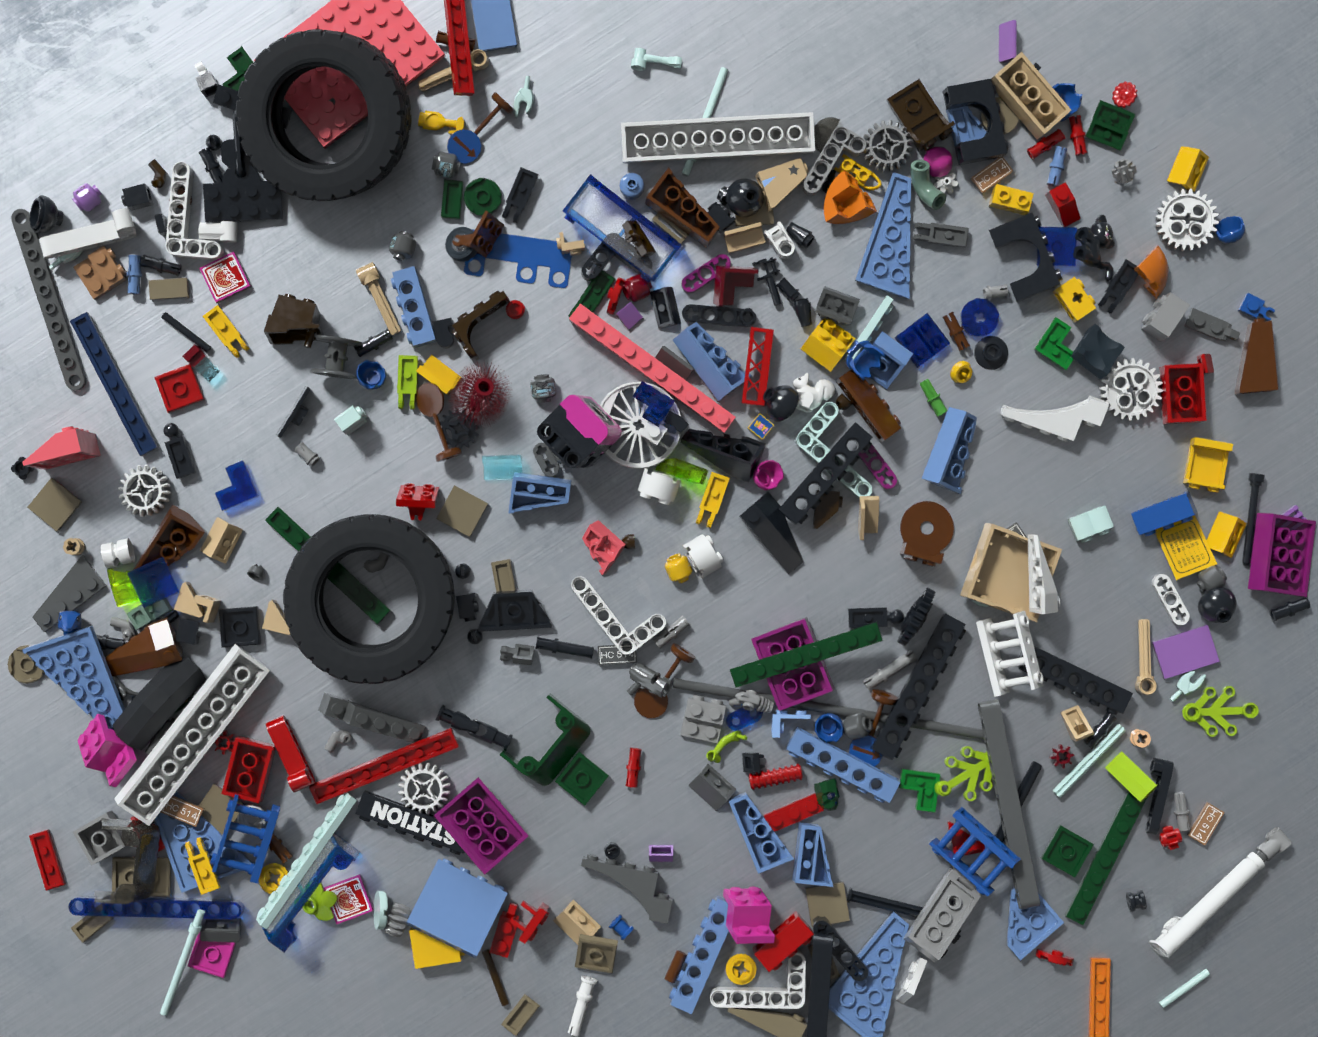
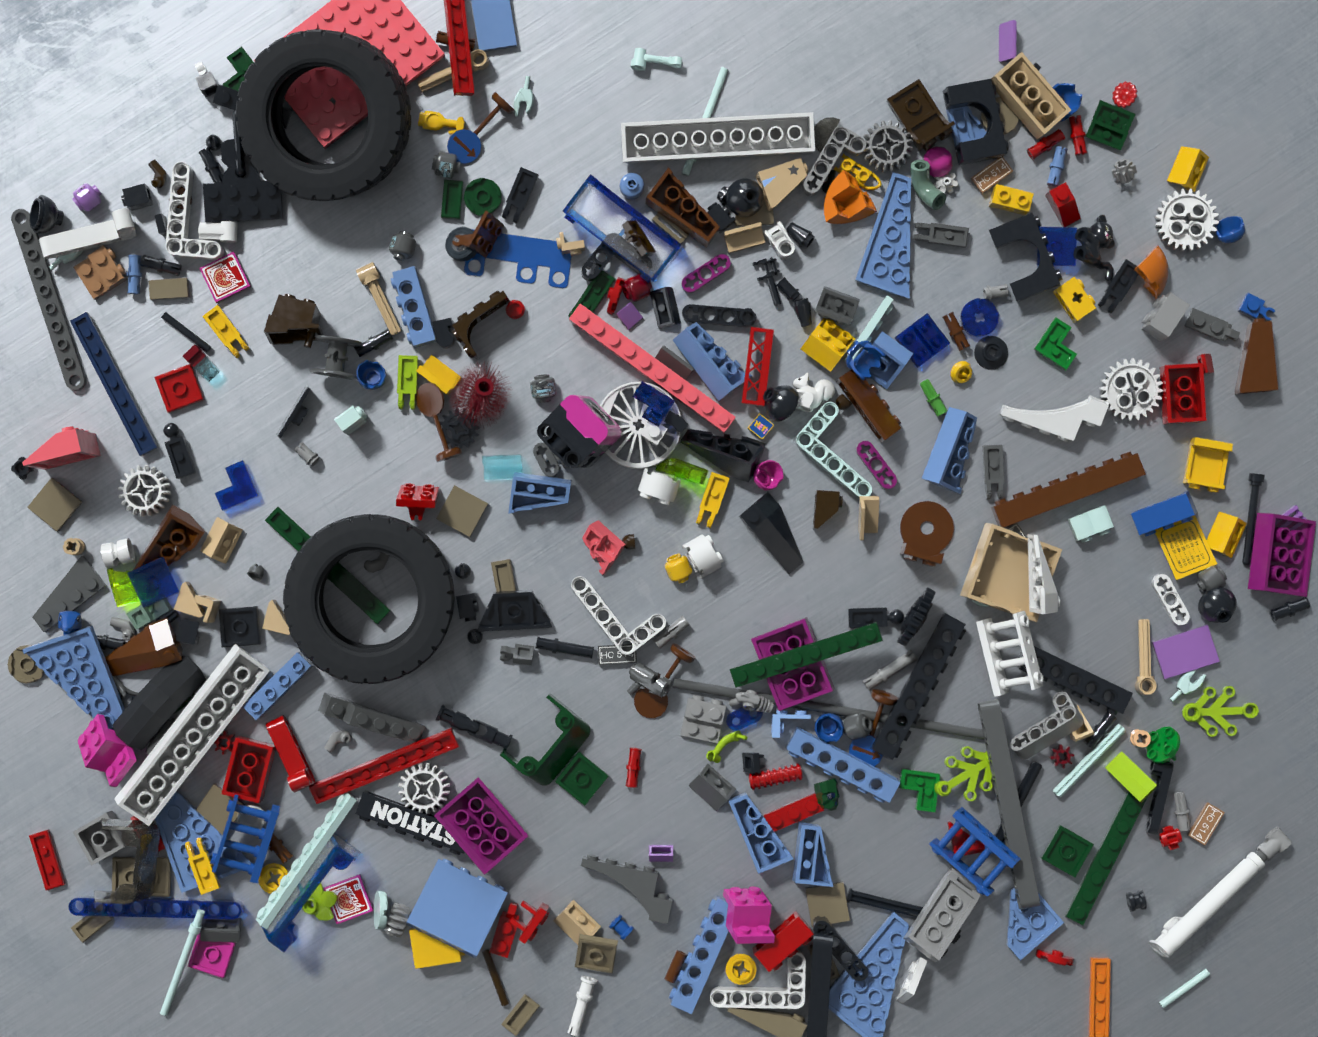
(183, 810): medium nougat tile -> none
(278, 686): none -> medium blue brick
(613, 853): black hinge -> none
(727, 278): dark red panel -> none
(854, 433): black brick -> none
(993, 469): none -> dark grey hinge
(1050, 729): none -> light grey beam
(1068, 490): none -> reddish brown brick
(1097, 352): black brick -> none
(1163, 745): none -> green plate

